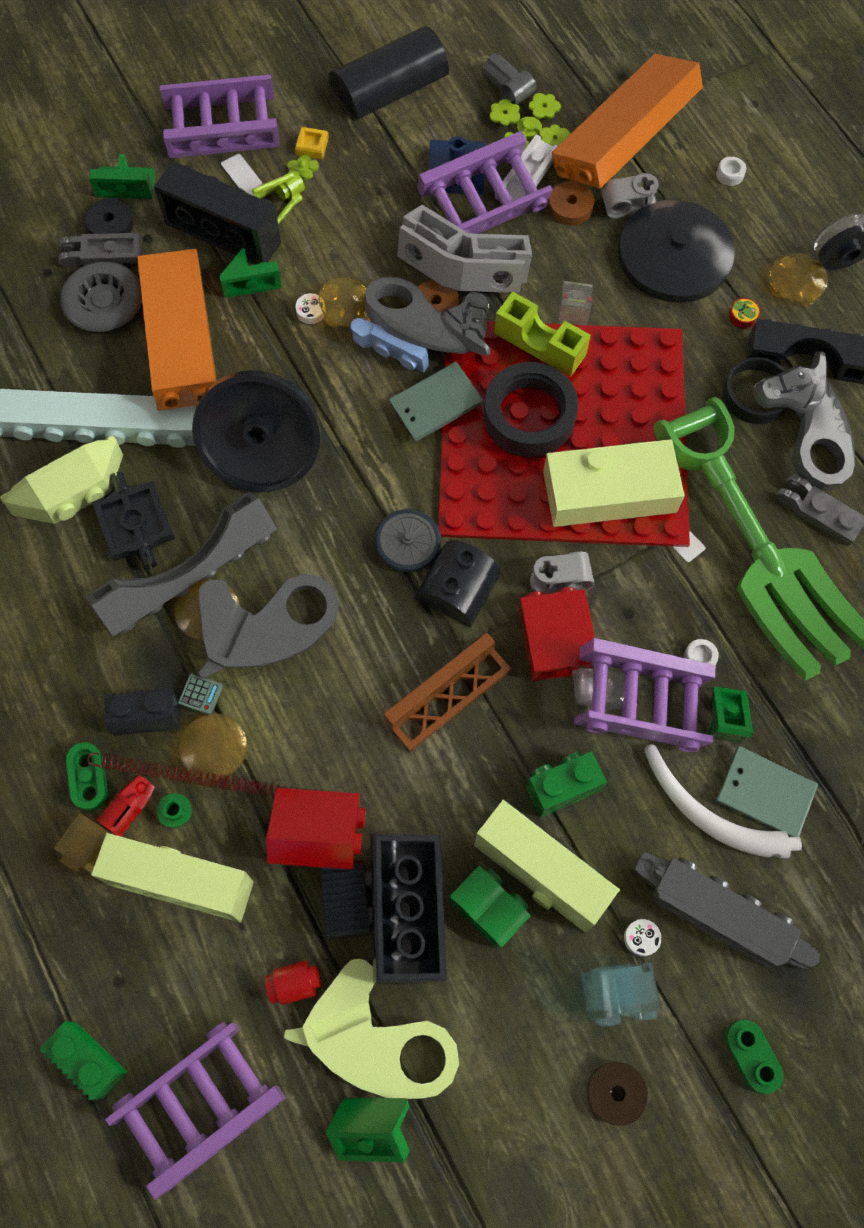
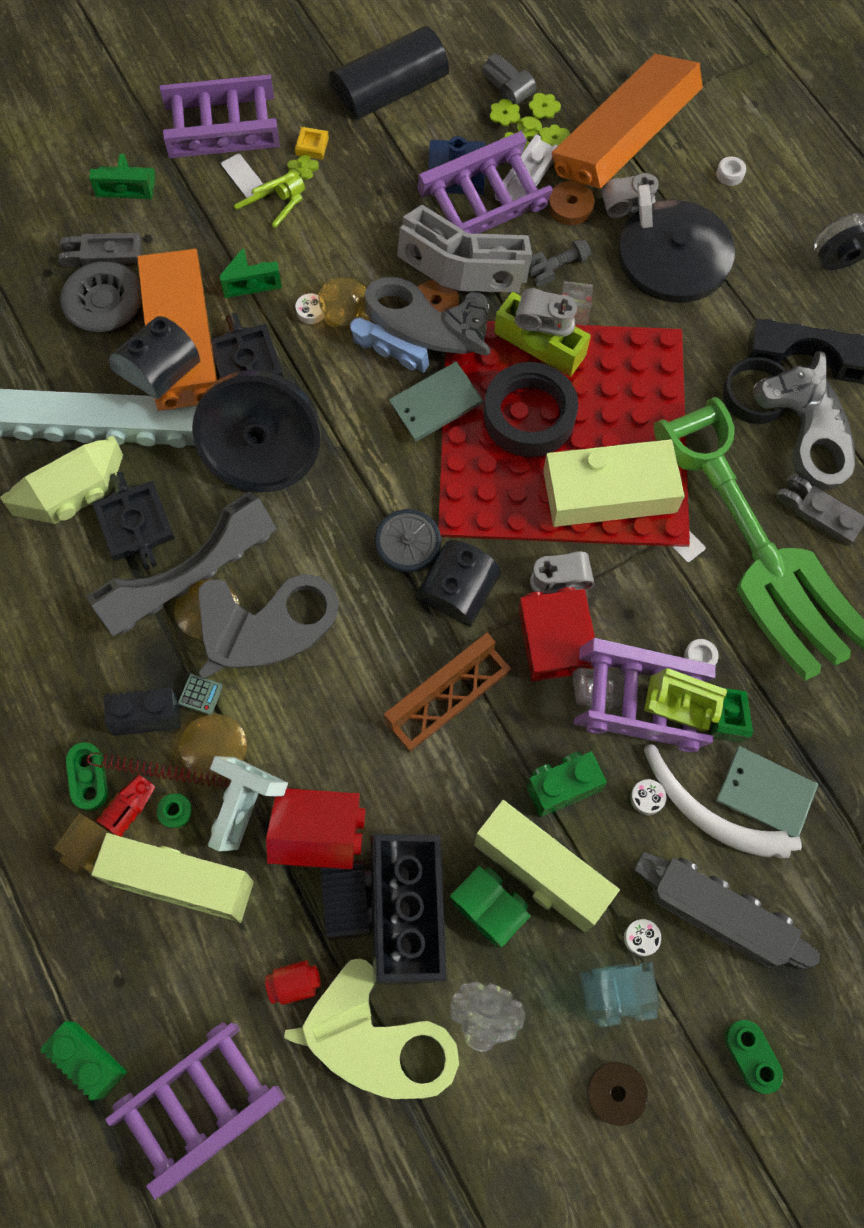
(109, 209): black piece -> none
(155, 357): none -> black brick
(218, 213): black brick -> none
(239, 799): none -> light aqua bracket
(245, 349): none -> black plate
(369, 1130): green panel -> none
(486, 1014): none -> clear plant
(543, 268): none -> dark grey hinge
(544, 310): none -> light grey piece
(645, 206): none -> white tile
(648, 797): none -> white tile
(684, 699): none -> lime hinge
(744, 313): tile -> none
(798, 278): clear yellow dish -> none

